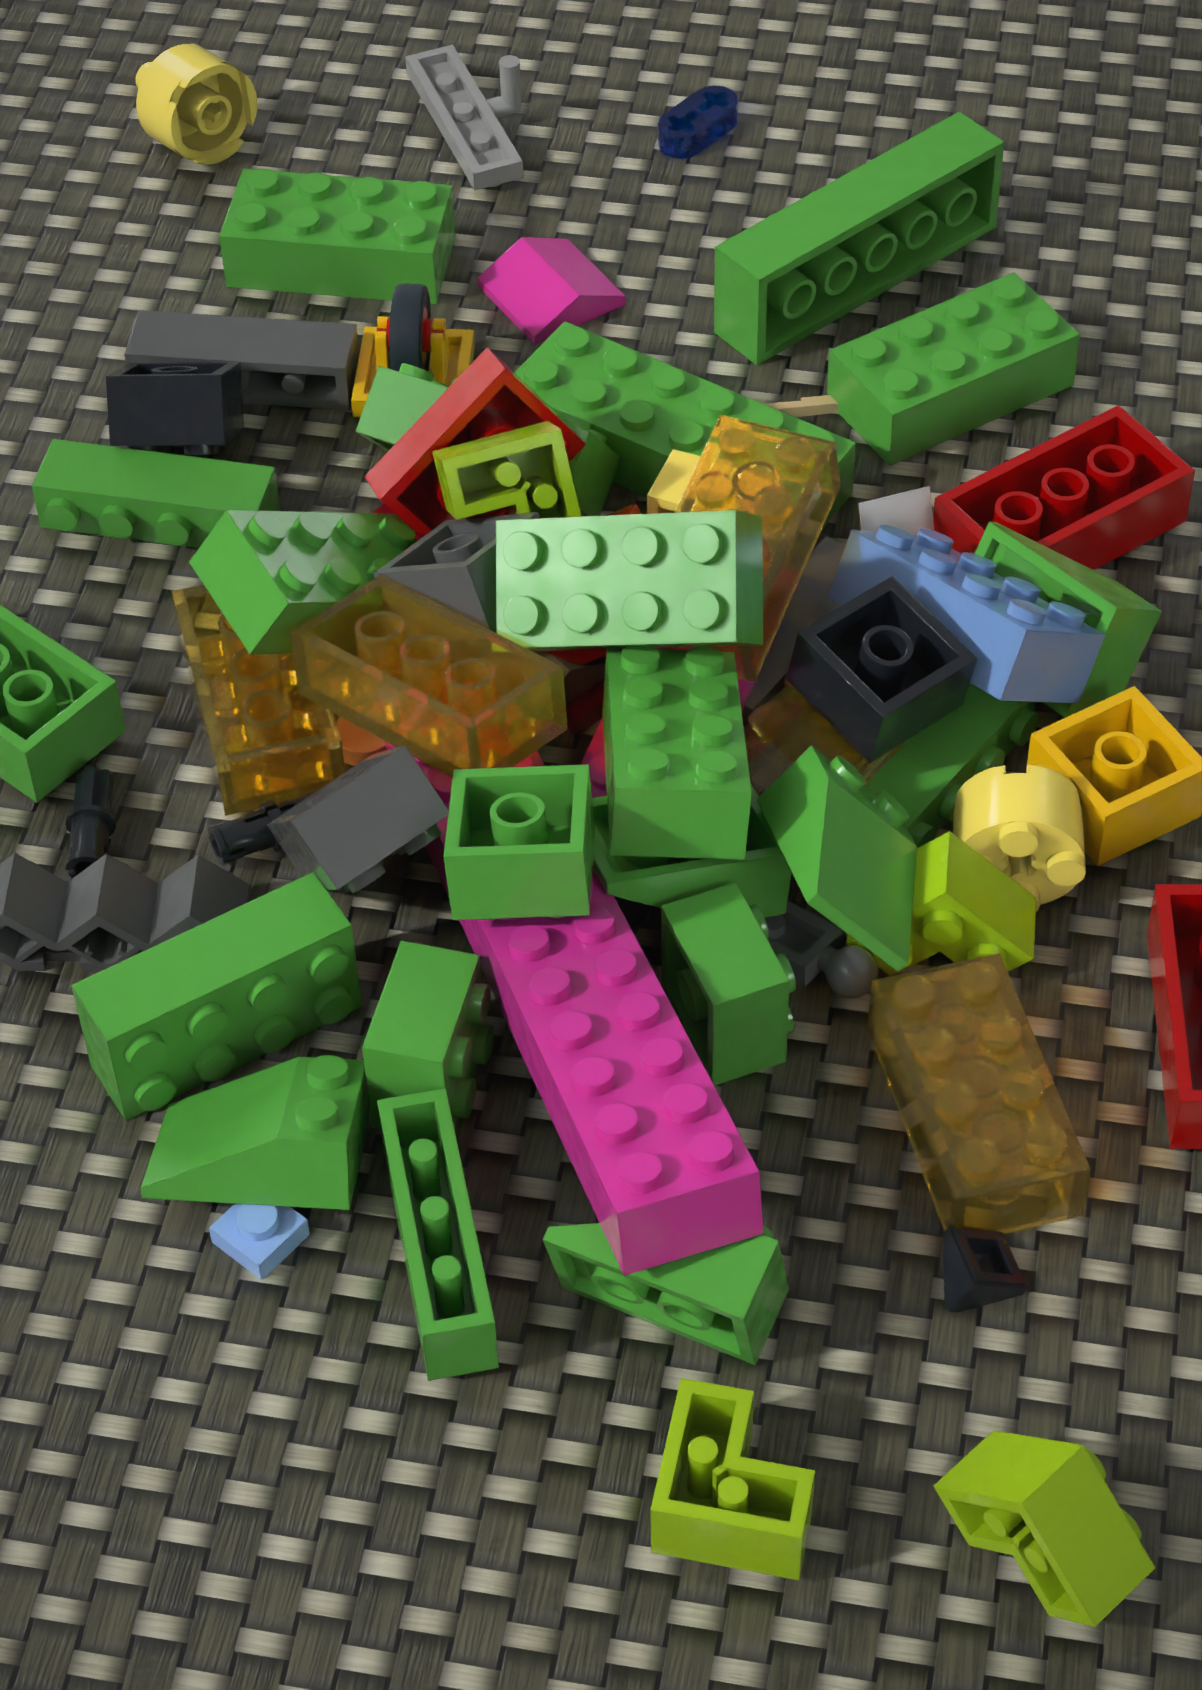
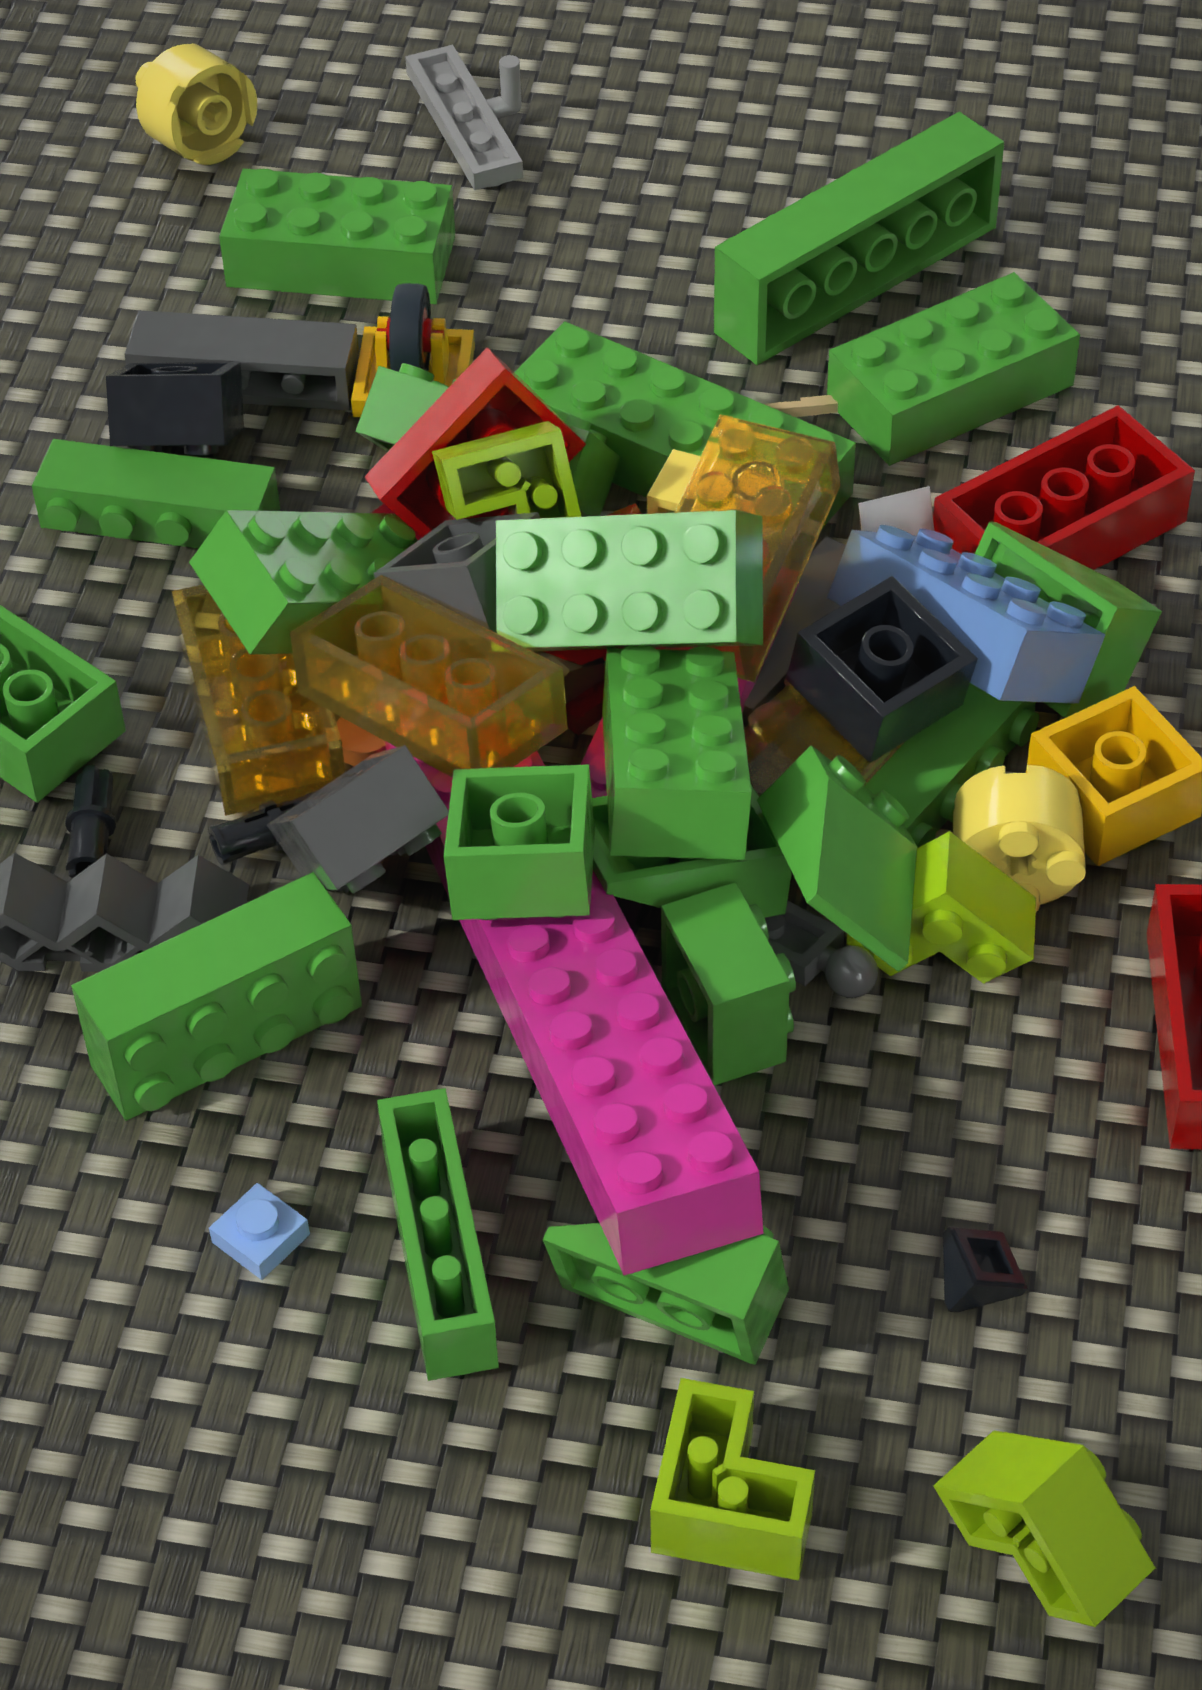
(267, 1138): bright green slope -> none
(429, 1028): bright green brick -> none
(548, 283): dark pink slope -> none
(697, 122): clear blue beam -> none
(977, 1097): clear yellow brick -> none

